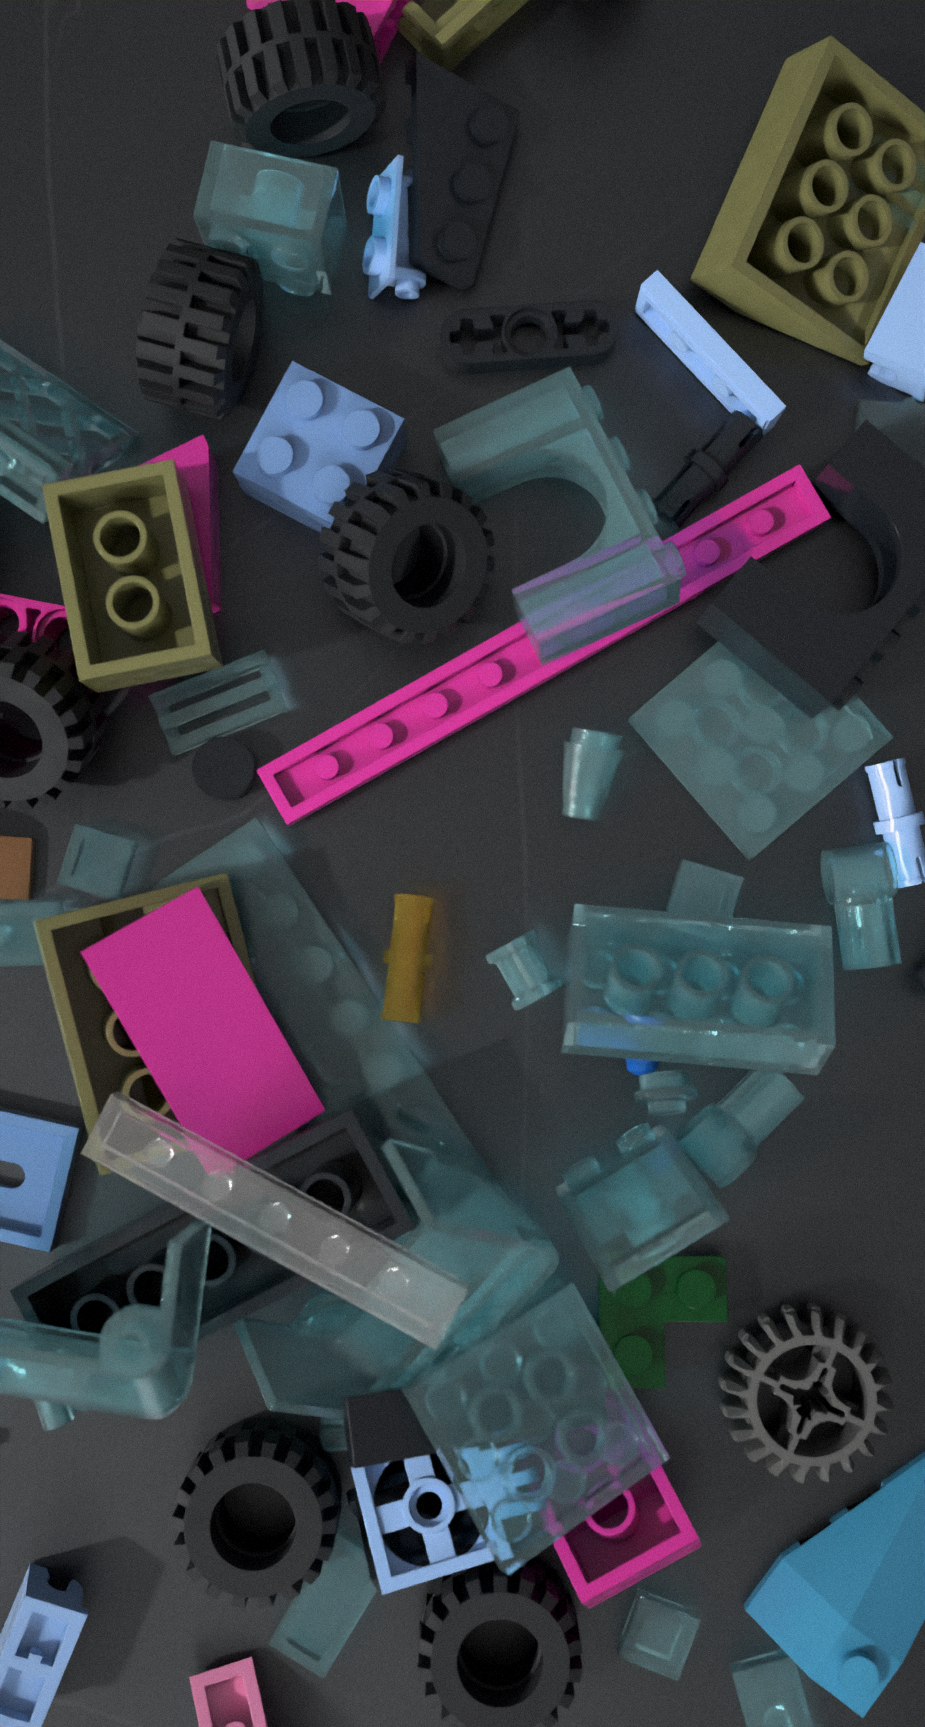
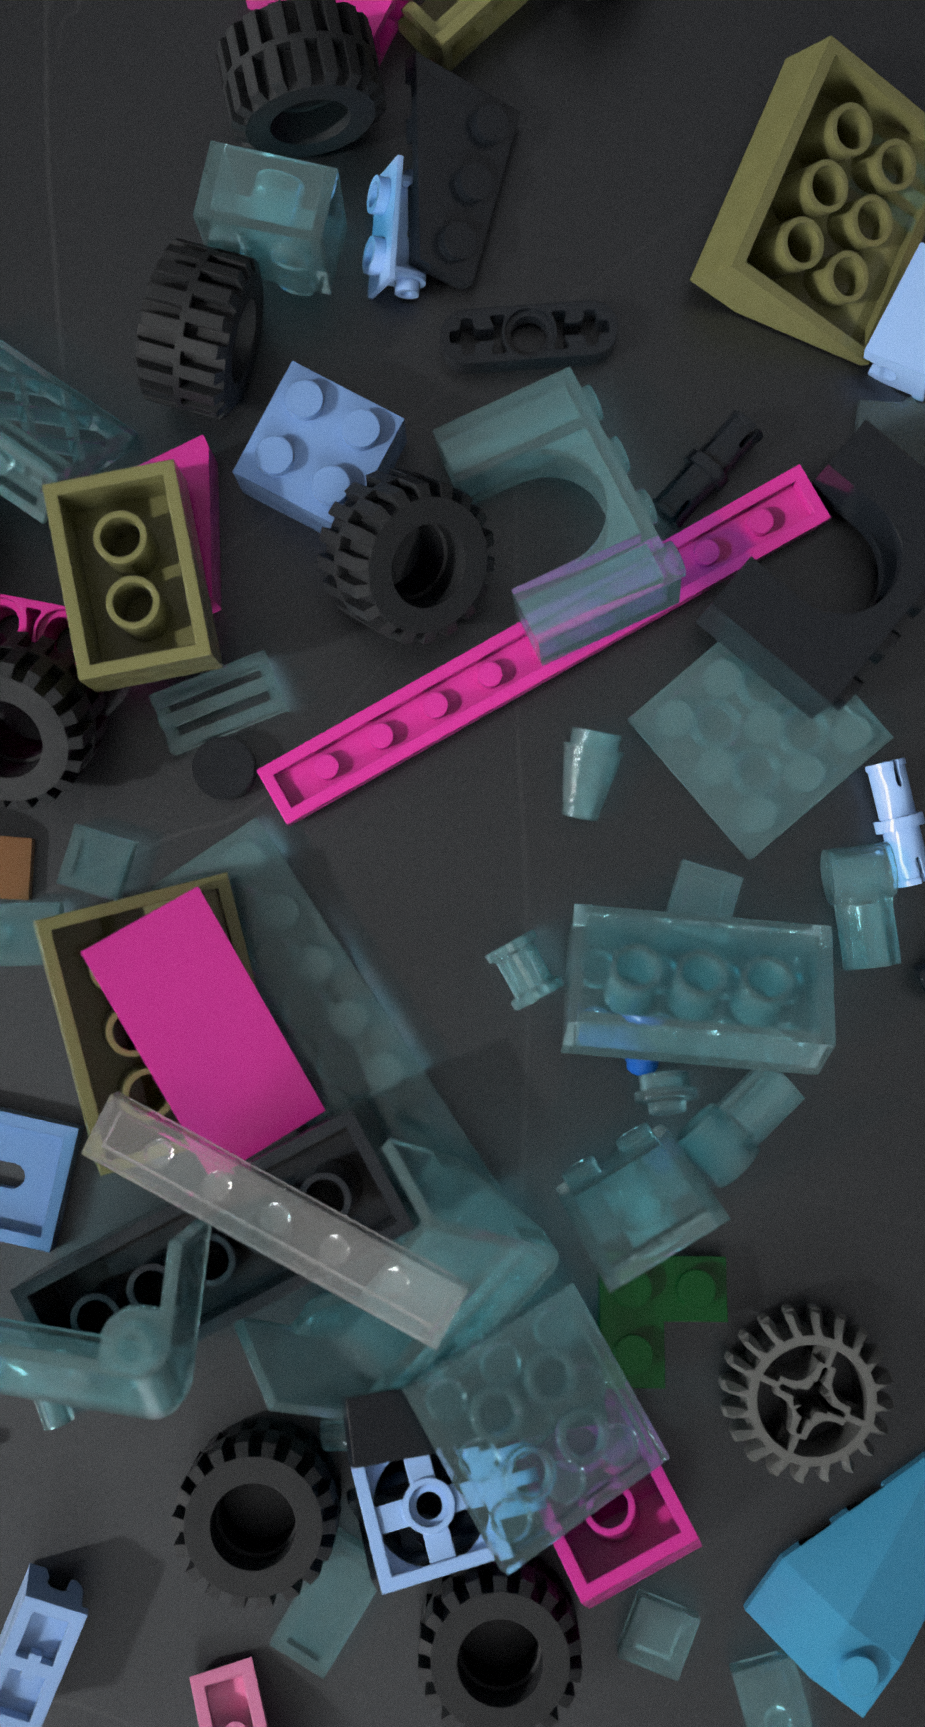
(407, 958): clear yellow pin -> none
(706, 353): light blue tile -> none

